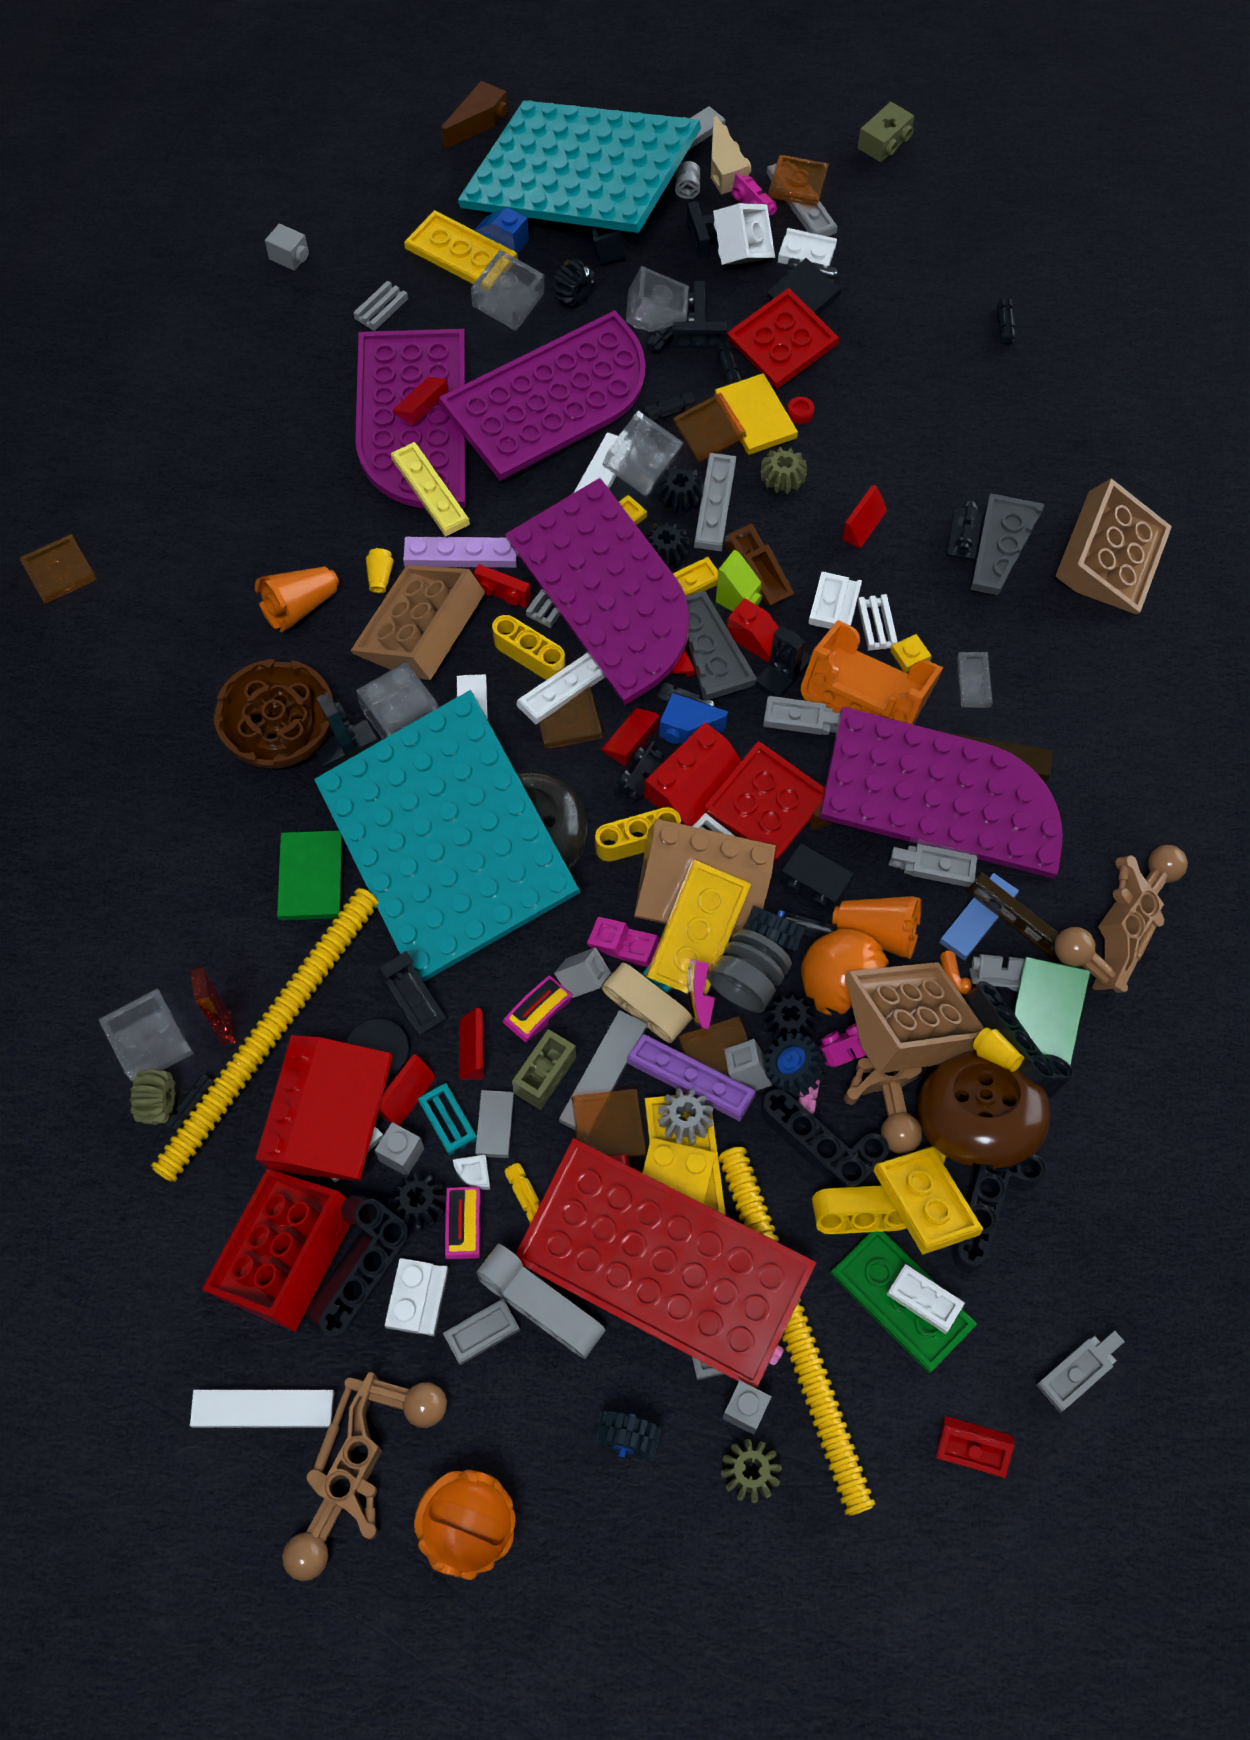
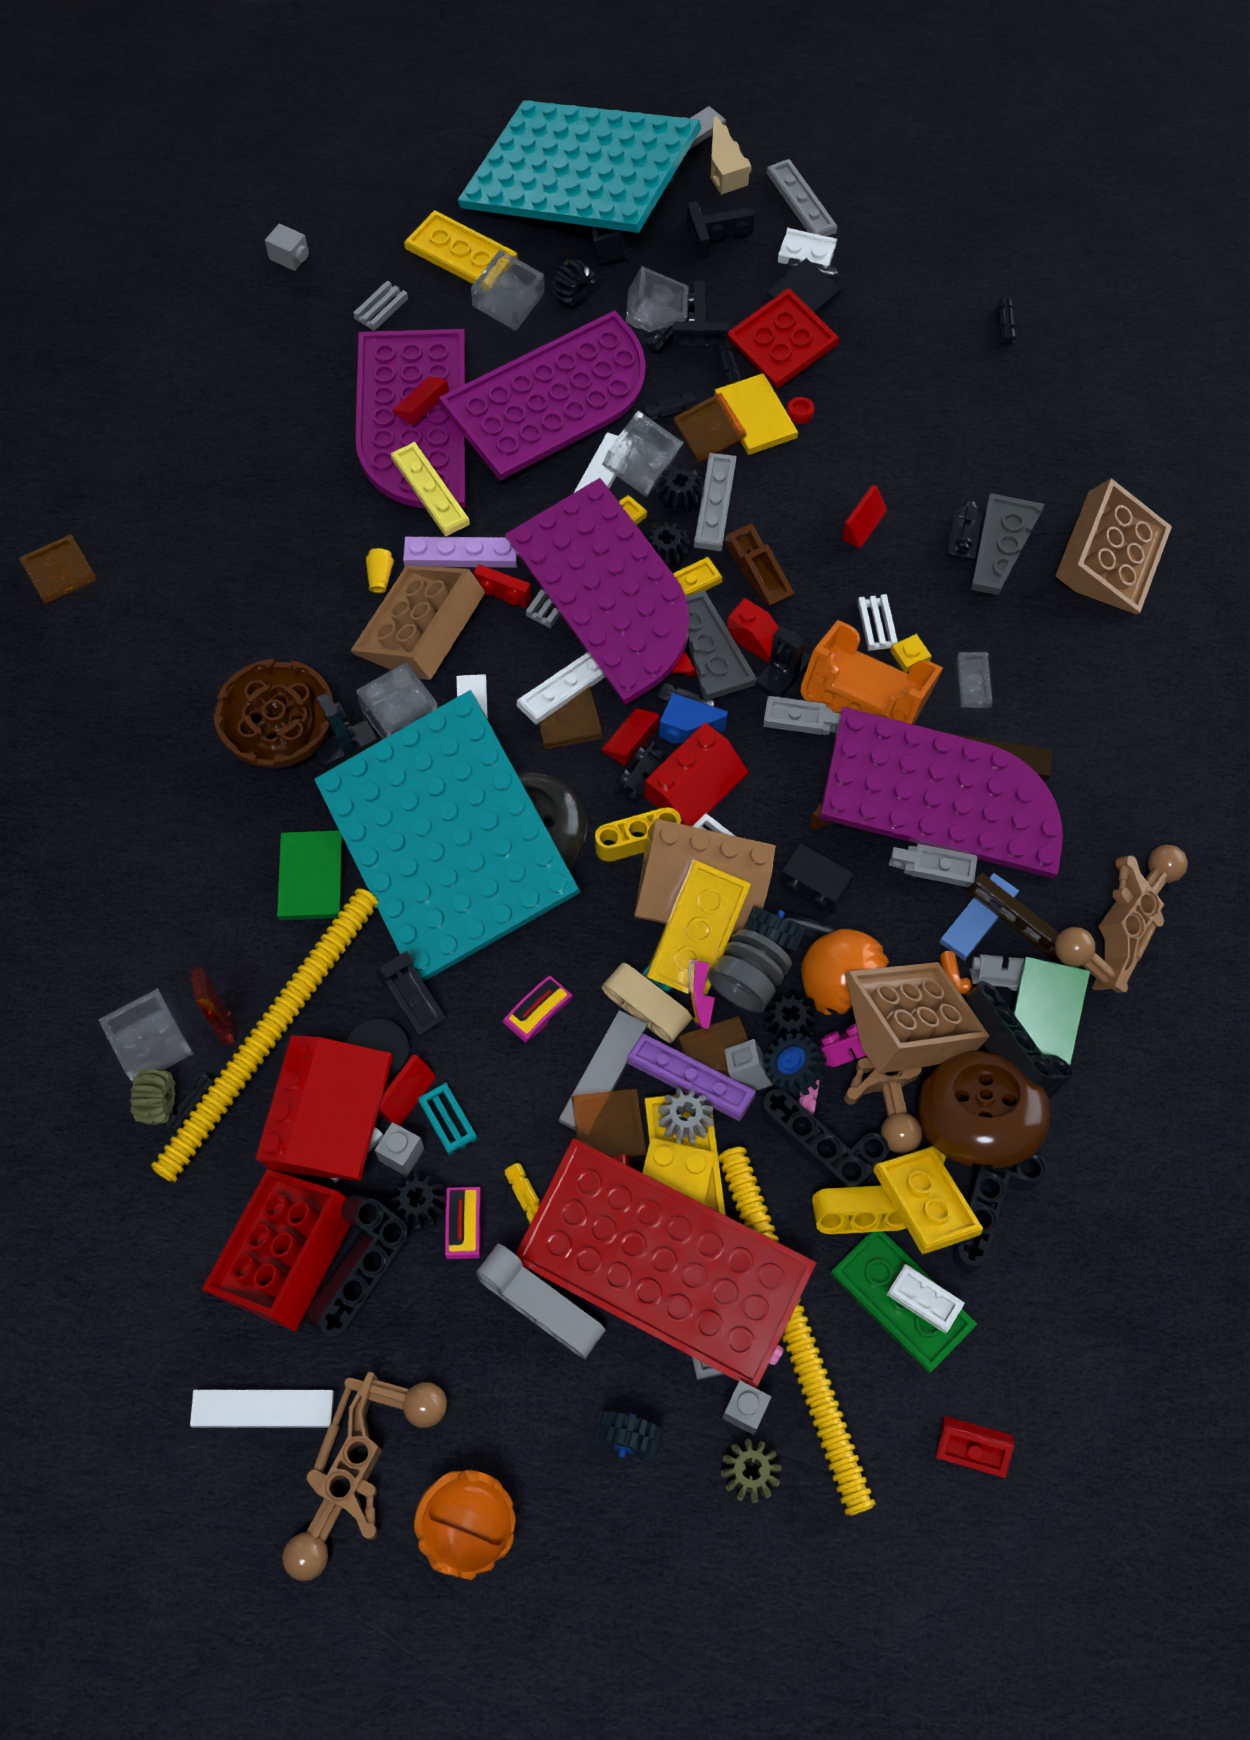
(294, 594): orange cone -> none
(416, 1297): white plate -> none
(472, 1046): red slope -> none
(473, 1171): white tile -> none
(476, 114): reddish brown slope -> none
(481, 1331): light grey tile -> none
(495, 1124): light grey tile -> none
(506, 228): blue slope -> none
(523, 636): yellow beam -> none
(544, 1069): olive brick -> none
(583, 972): light grey panel -> none
(623, 943): dark pink slope -> none
(687, 180): light grey wheel -> none
(737, 582): lime slope -> none
(743, 233): white slope -> none
(748, 192): dark pink hinge -> none
(766, 799): red plate -> none
(783, 470): olive gear -> none
(798, 180): clear orange tile -> none
(834, 600): white plate -> none
(885, 919): orange cone -> none
(886, 132): olive brick -> none
(997, 1049): yellow cone -> none
(1080, 1371): light grey hinge -> none

